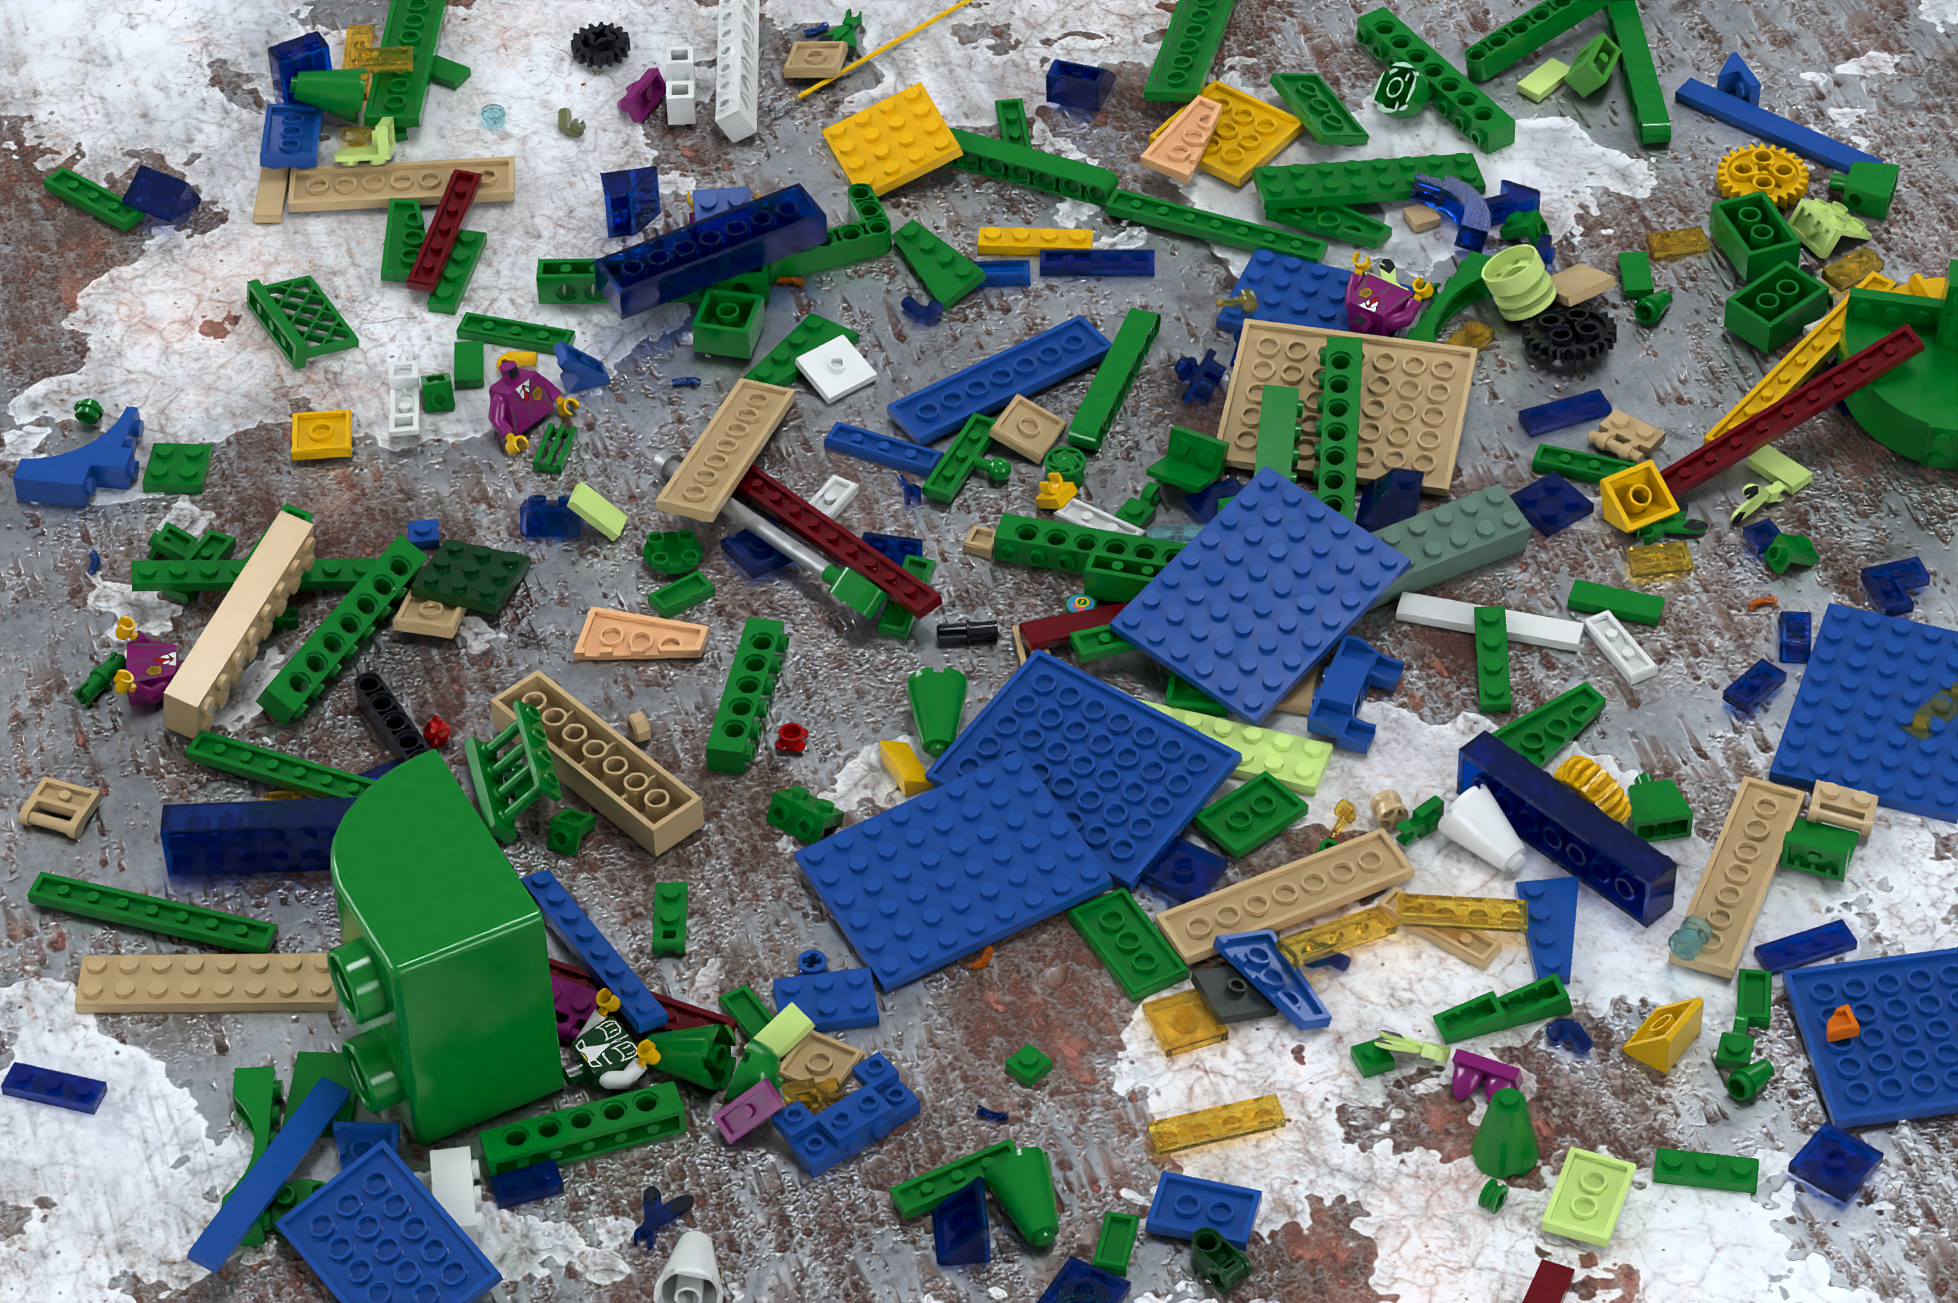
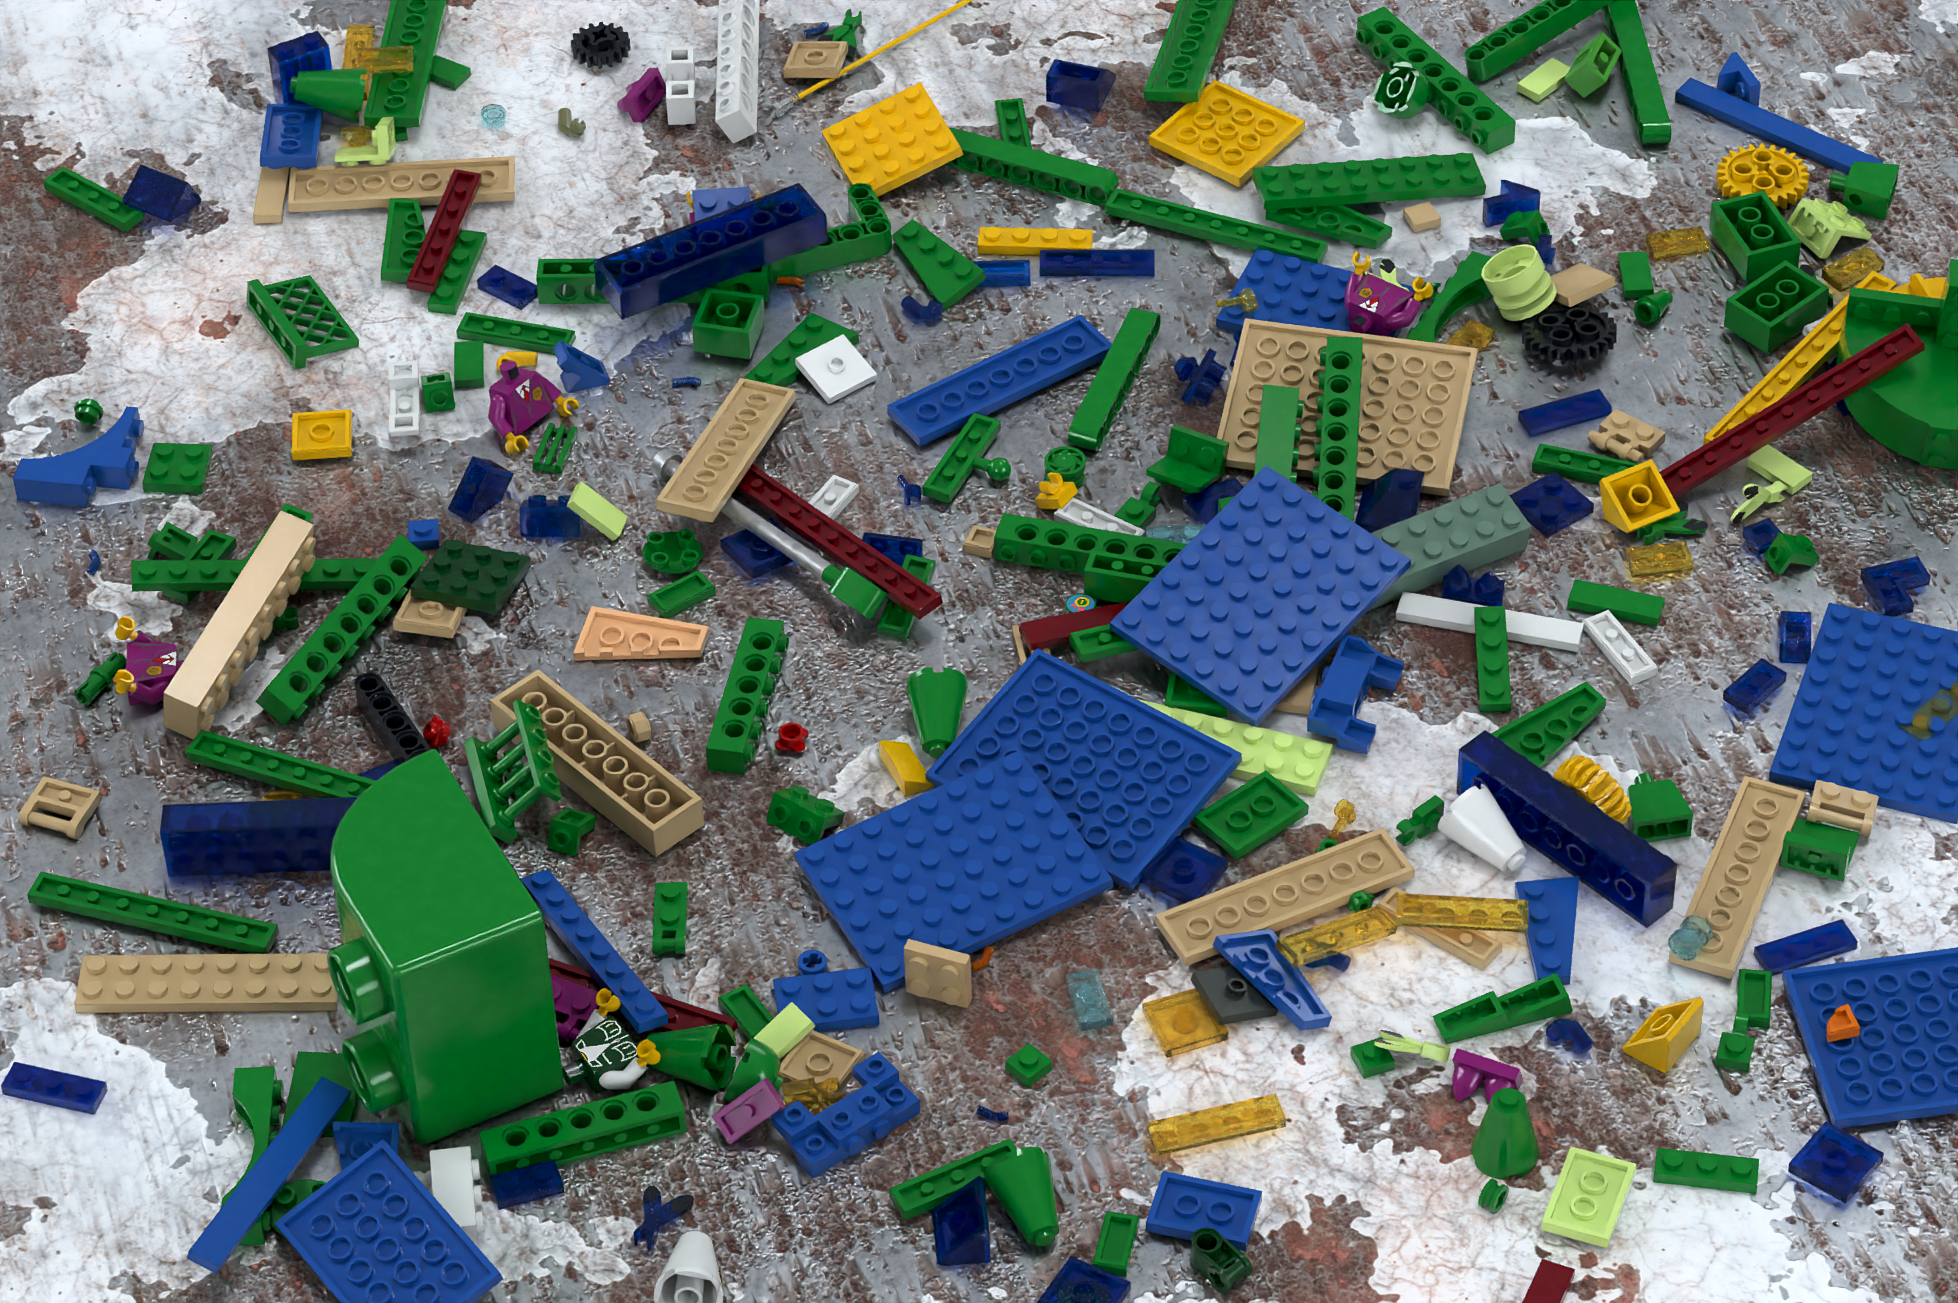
(480, 489): none -> clear blue slope
(508, 287): none -> clear blue plate
(630, 200): clear blue slope -> none
(882, 449): blue tile -> none
(938, 973): none -> tan plate
(967, 631): black axle -> none
(1028, 428): tan tile -> none
(1089, 1000): none -> clear light blue plate
(1128, 944): green tile -> none
(1184, 141): light nougat wing -> none
(1319, 109): green tile -> none
(1360, 901): none -> green piece
(1388, 808): tan wheel -> none
(1460, 203): clear blue arch -> none
(1484, 591): none -> clear blue tile
(1749, 1079): green cone -> none
(1755, 603): orange leg -> none

